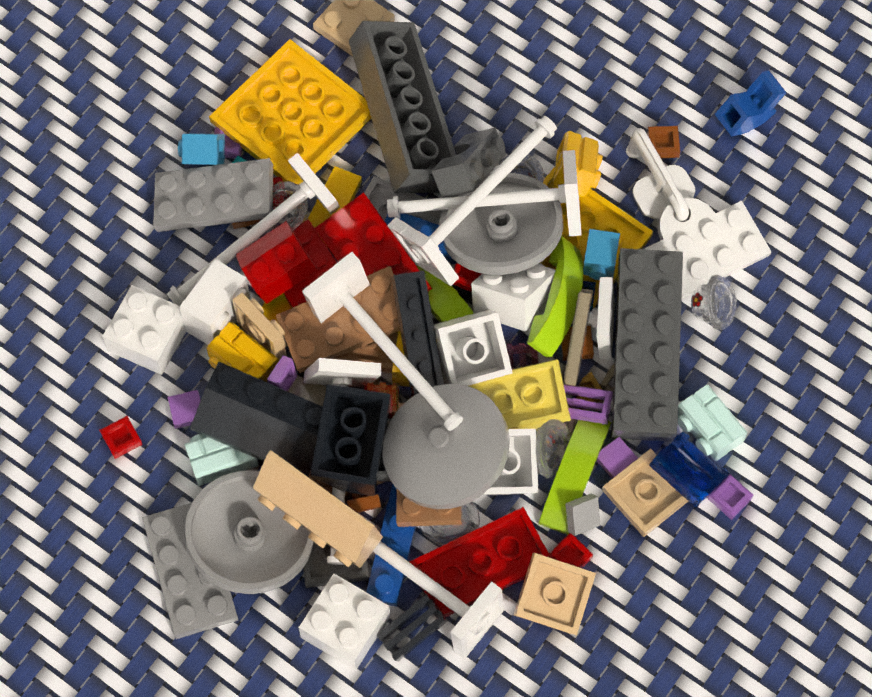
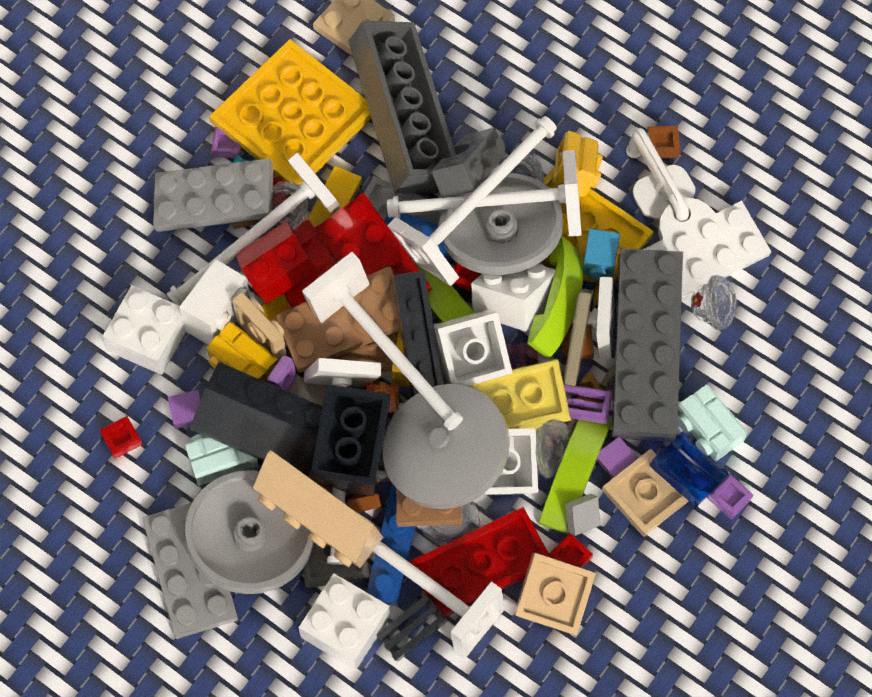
(202, 148): dark azure brick -> none
(751, 108): blue brick -> none

